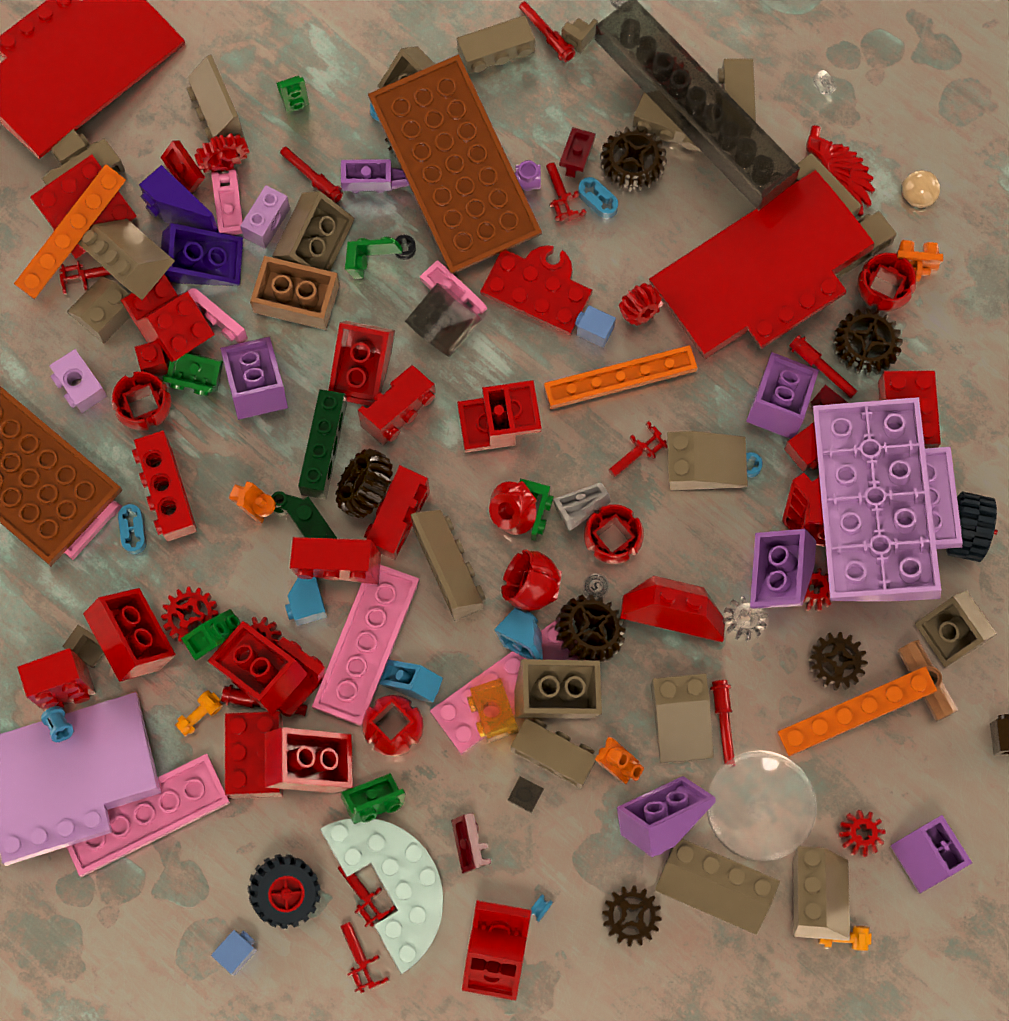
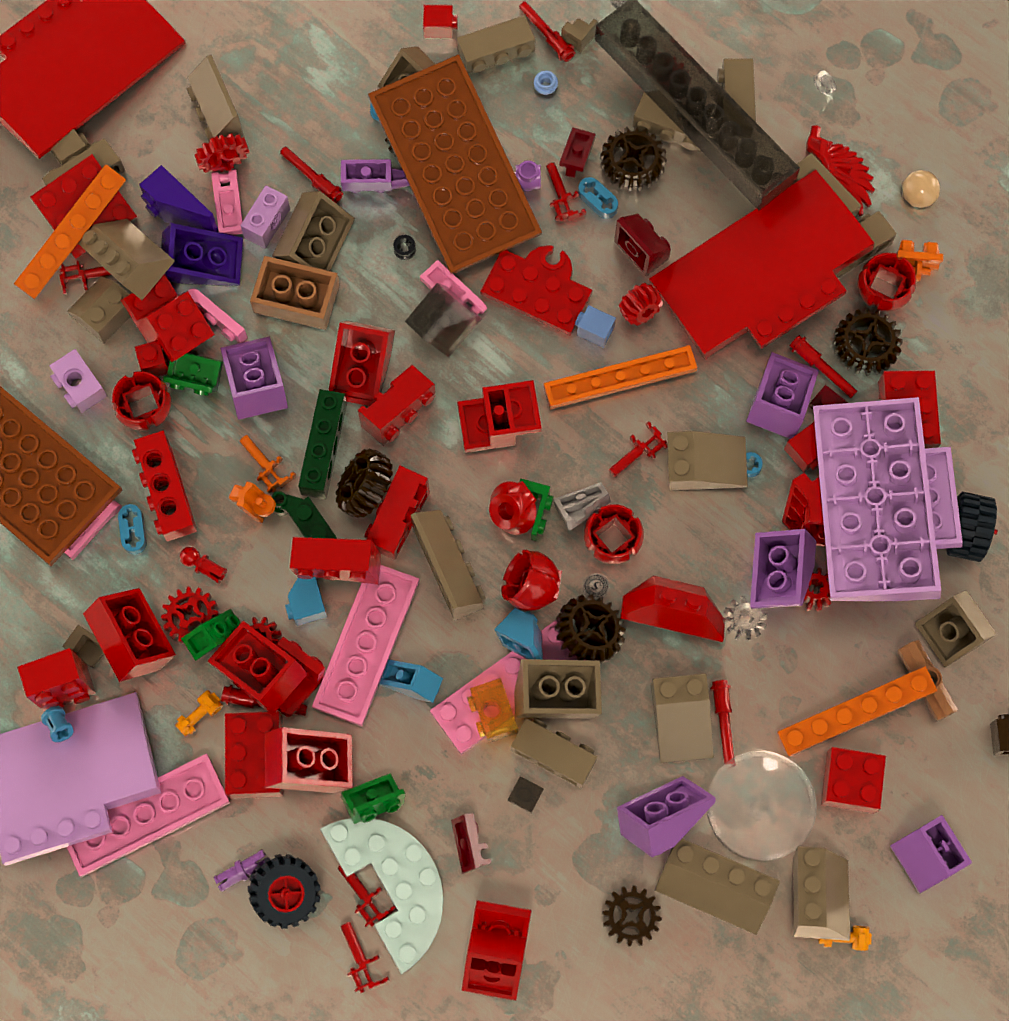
(182, 166): red plate -> none
(190, 557): none -> red pin
(235, 951): medium blue brick -> none
(239, 871): none -> medium lavender pin
(267, 465): none -> orange piece
(293, 93): green bracket -> none
(357, 251): green bracket -> none
(405, 738): red piece -> none
(439, 22): none -> red brick
(540, 907): dark azure bush -> none
(545, 76): none -> light blue plate
(619, 761): orange hips -> none
(641, 243): none -> dark red slope
(836, 672): dark brown gear -> none
(853, 780): none -> red brick
(870, 841): red gear -> none

